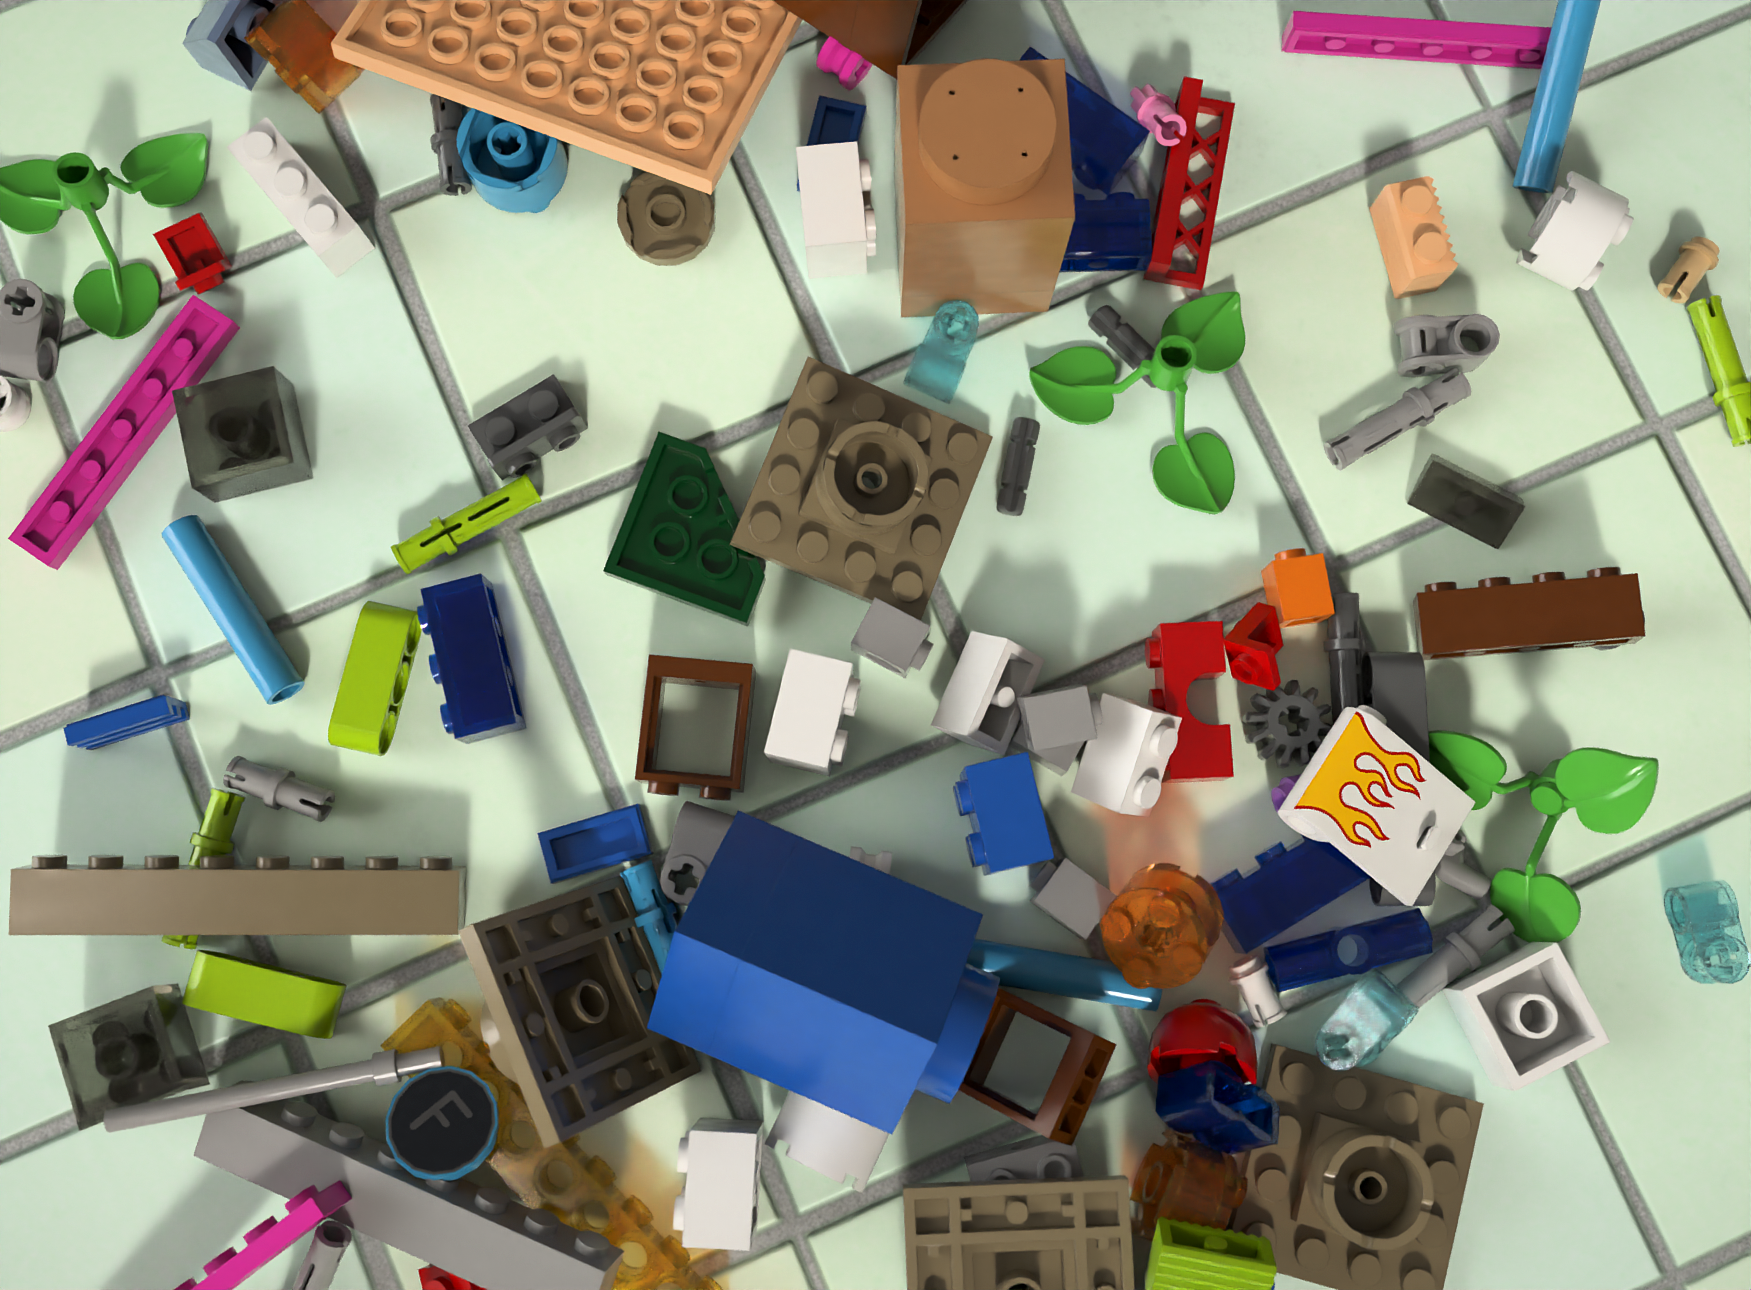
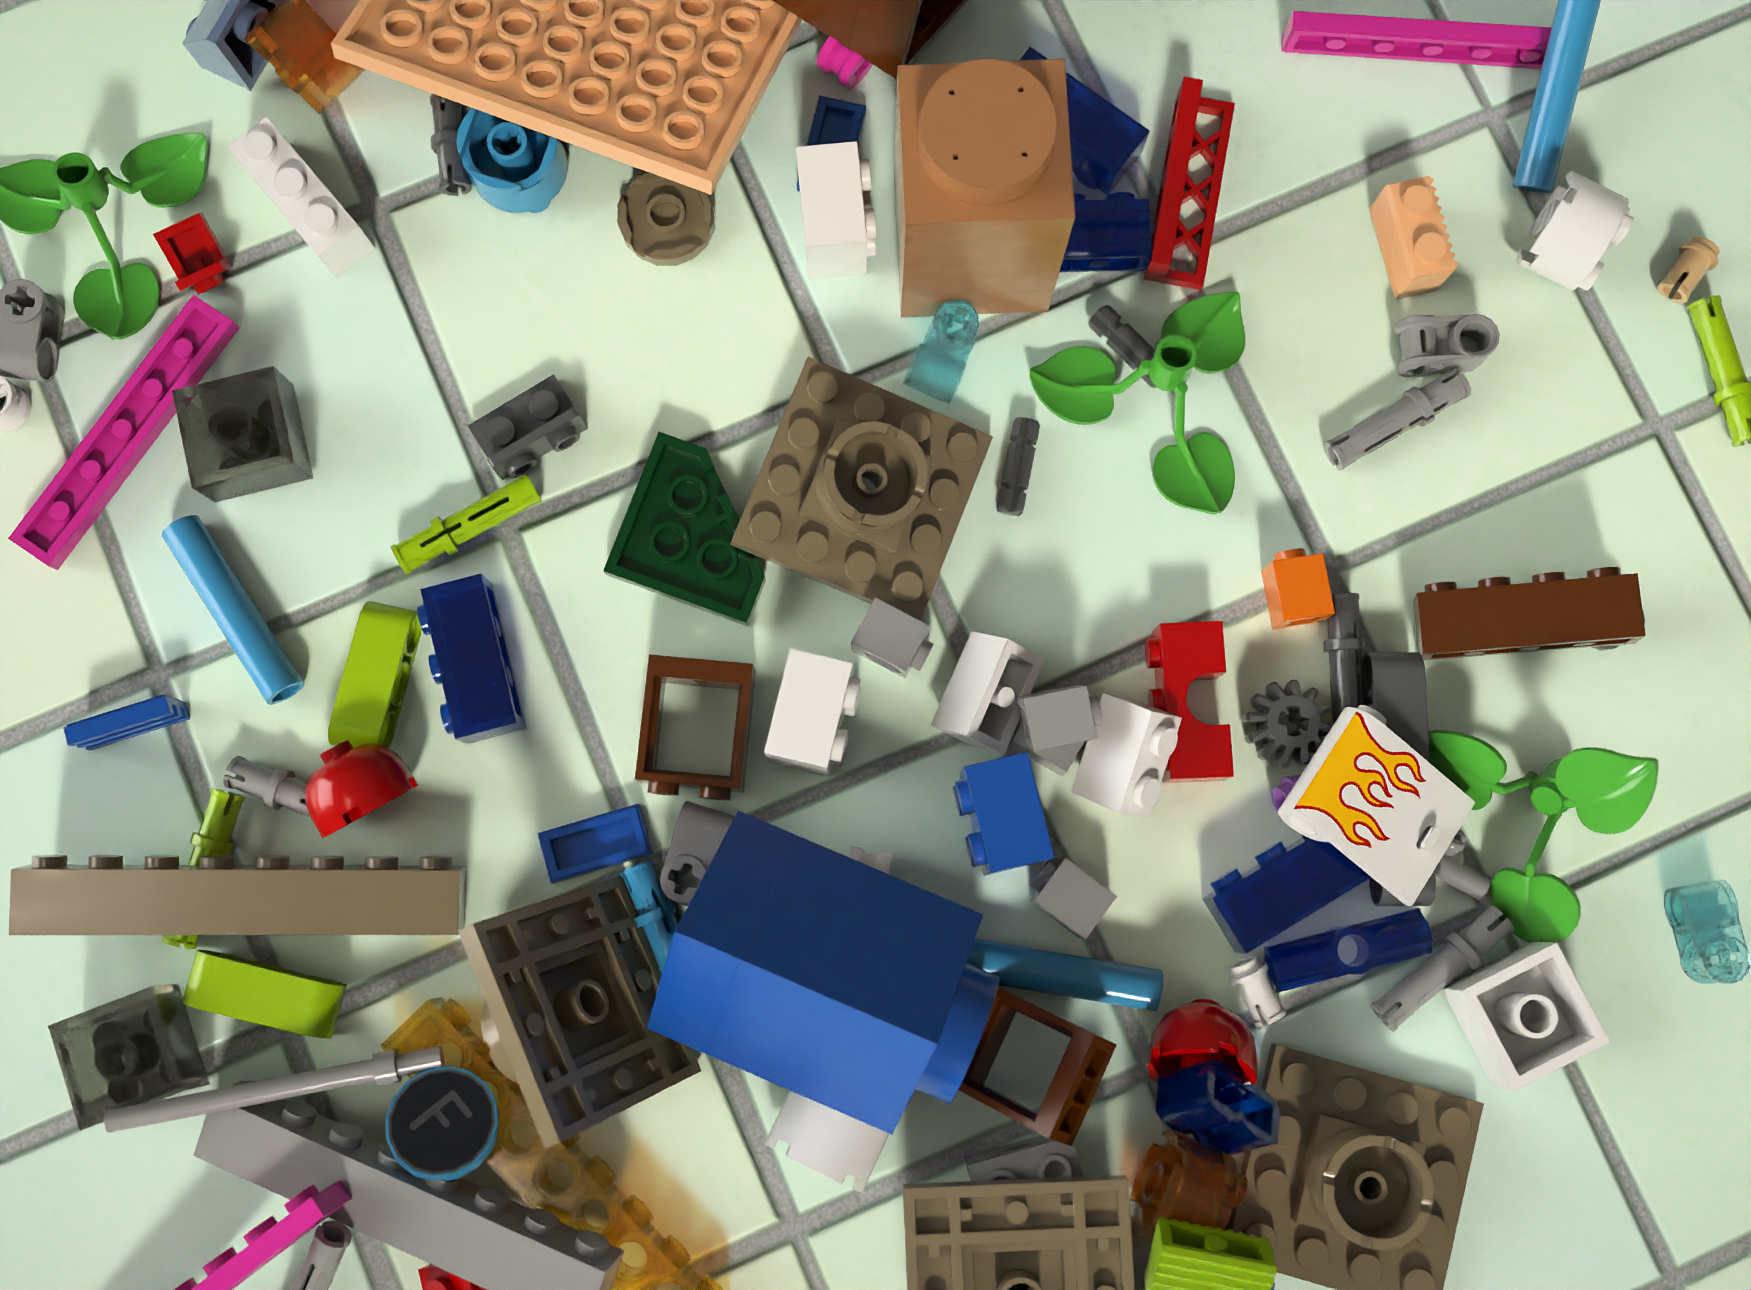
(354, 784): none -> red cylinder
(721, 1184): white brick -> none
(1158, 114): bright pink axle -> none
(1162, 926): clear orange brick -> none
(1253, 647): red bracket -> none
(1370, 1016): clear light blue piece -> none
(1466, 501): clear smoke slope -> none

